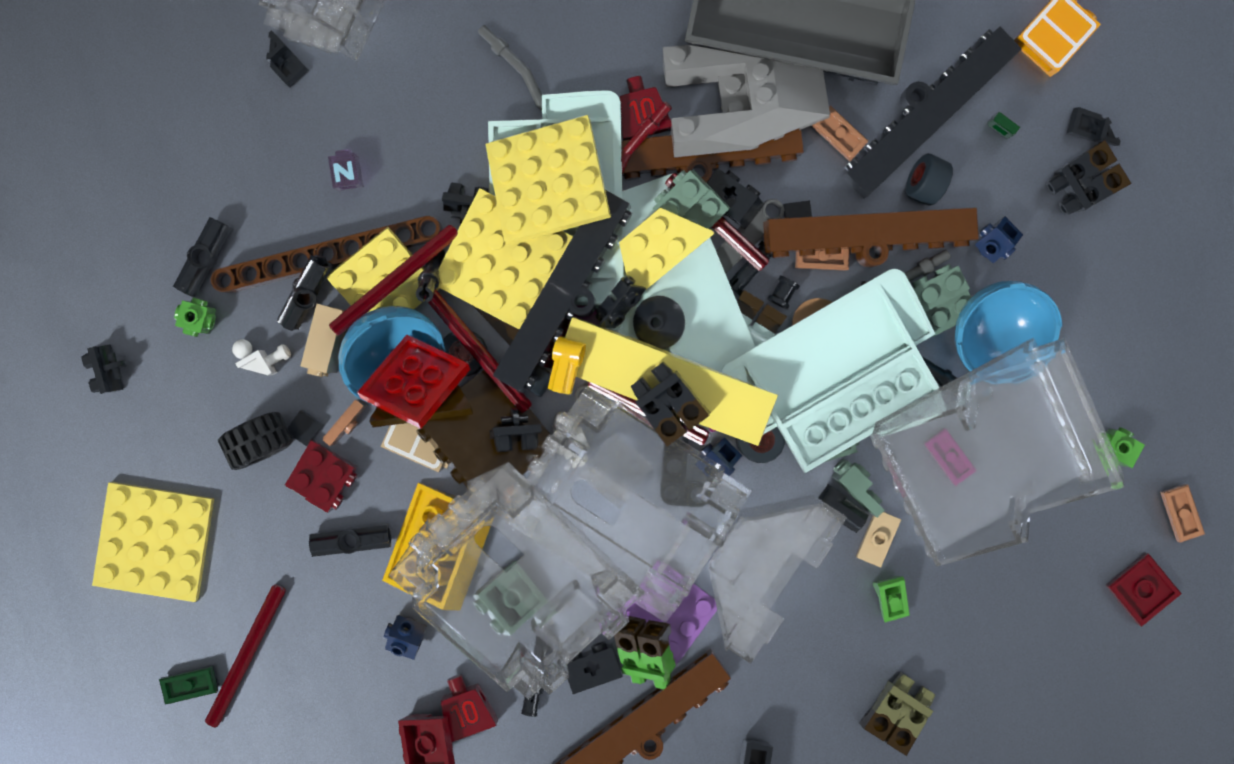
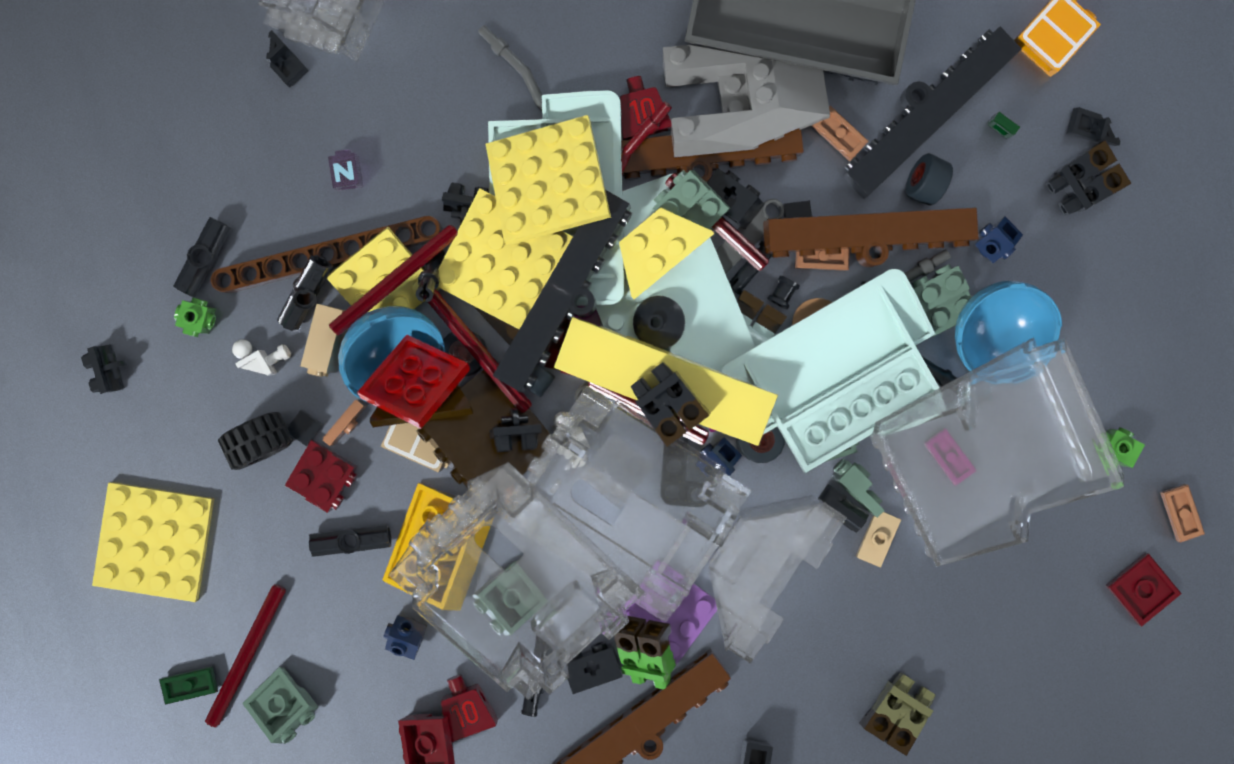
(280, 707): none -> sand green plate
(567, 358): yellow piece -> none
(612, 311): black hinge -> none
(892, 598): bright green slope -> none

